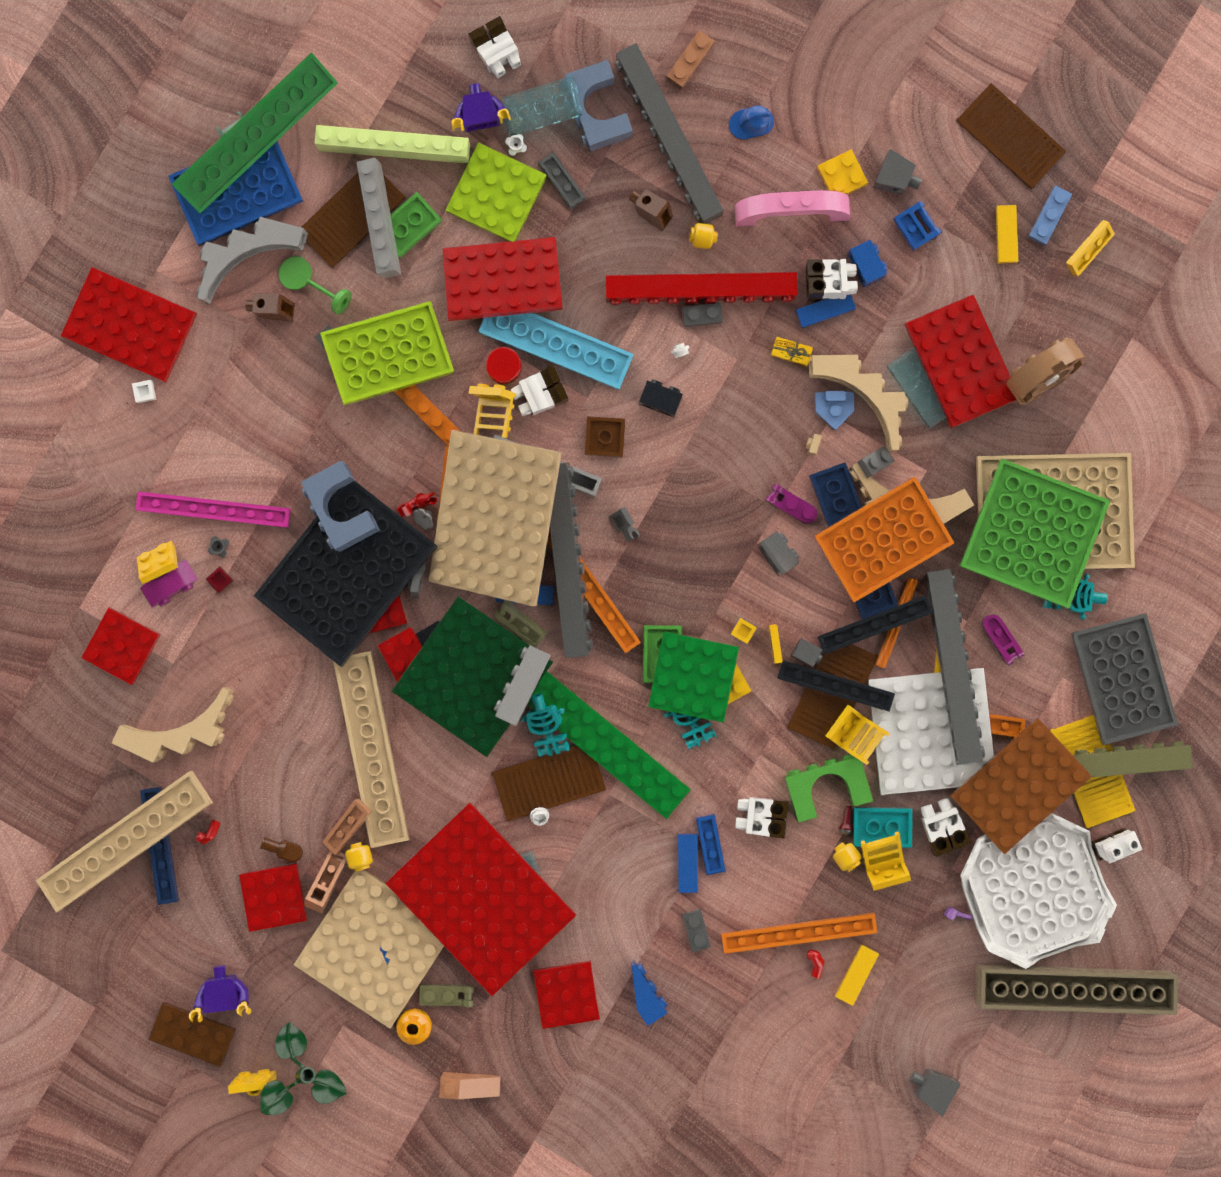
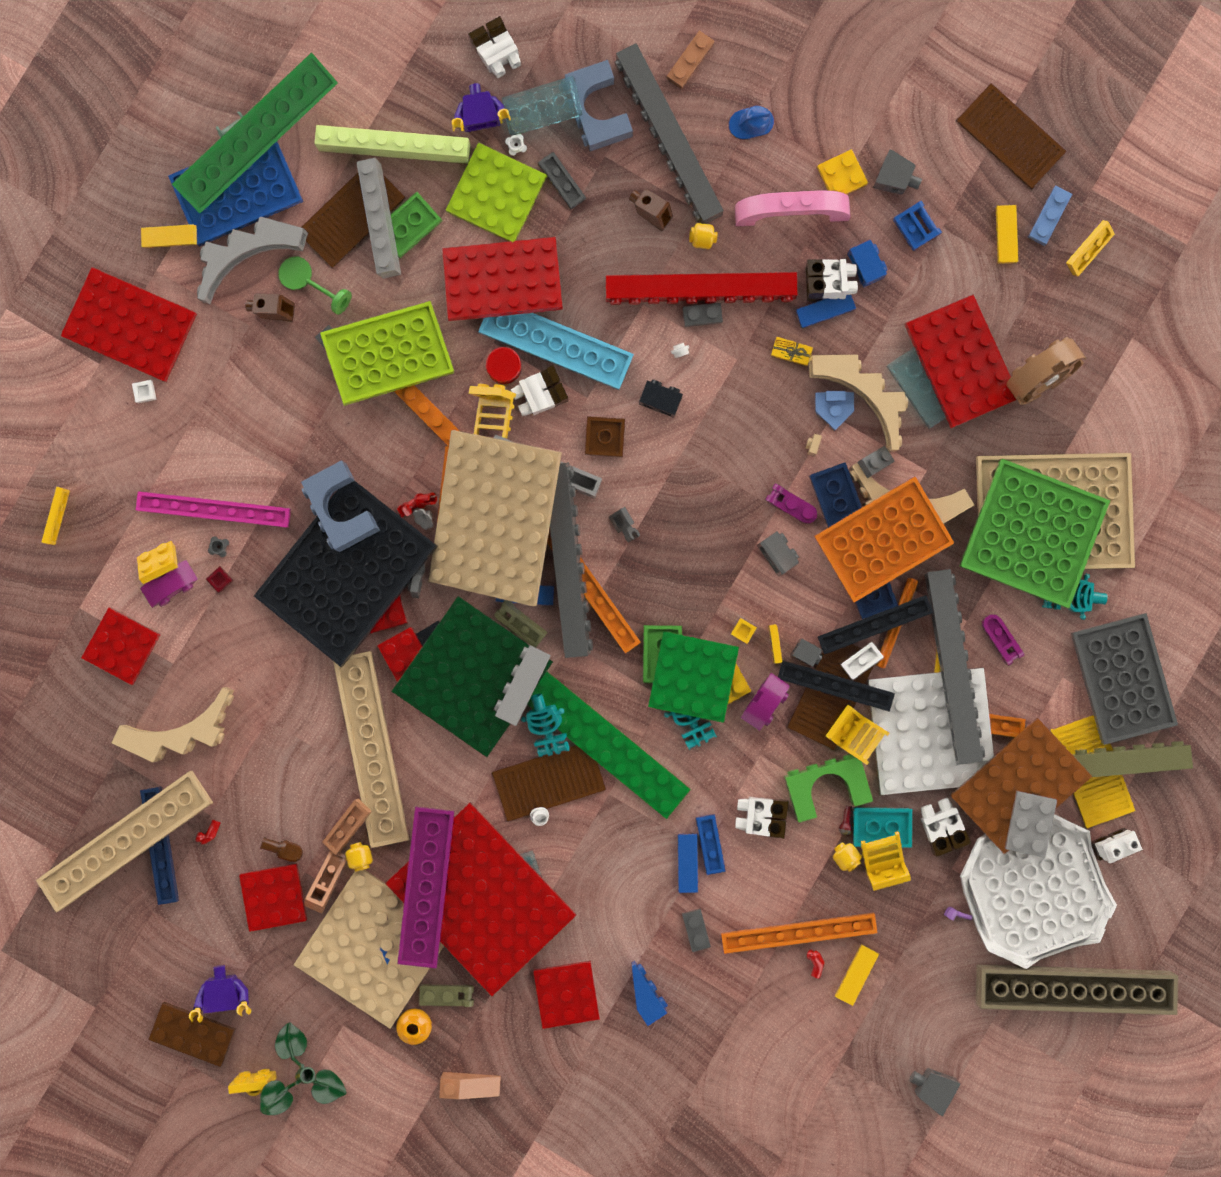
(55, 516): none -> yellow tile
(168, 236): none -> yellow tile
(426, 887): none -> magenta plate
(765, 702): none -> magenta brick
(862, 661): none -> white plate
(1030, 824): none -> light grey plate

